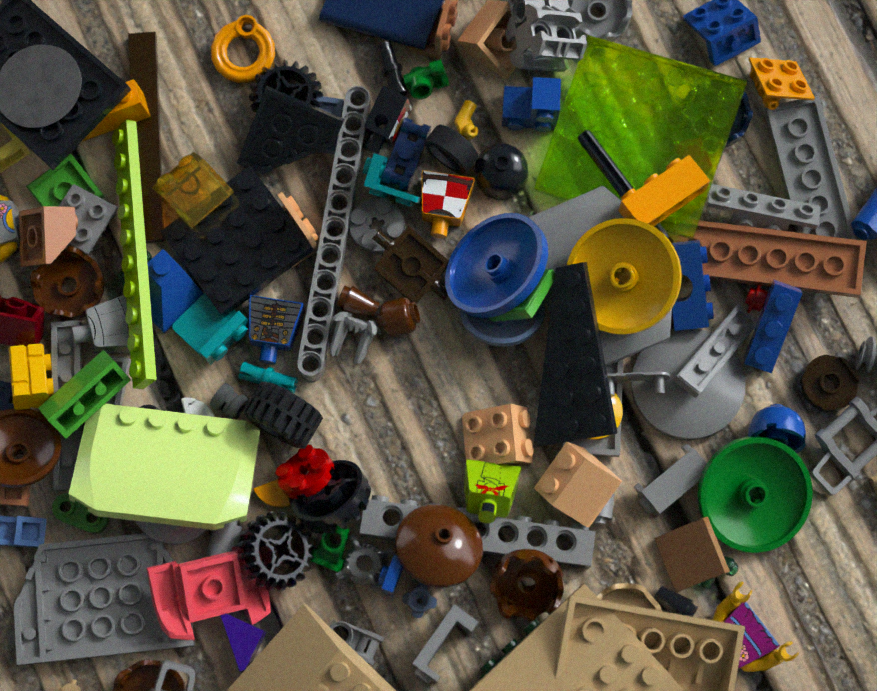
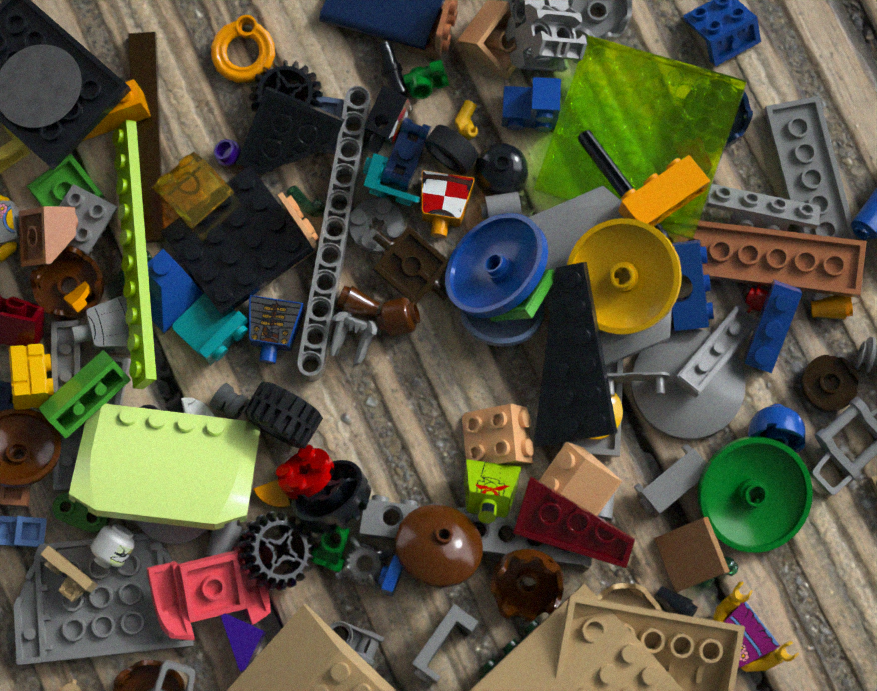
(76, 581): none -> tan hinge
(77, 297): none -> light orange tile
(112, 546): none -> white head
(227, 152): none -> dark purple plate
(258, 374): teal pin -> none
(312, 209): none -> clear green arm
(419, 608): sand blue plate -> none
(500, 204): none -> light grey brick
(566, 525): none -> dark red wing
(778, 80): light orange hinge -> none
(832, 307): none -> light orange cone

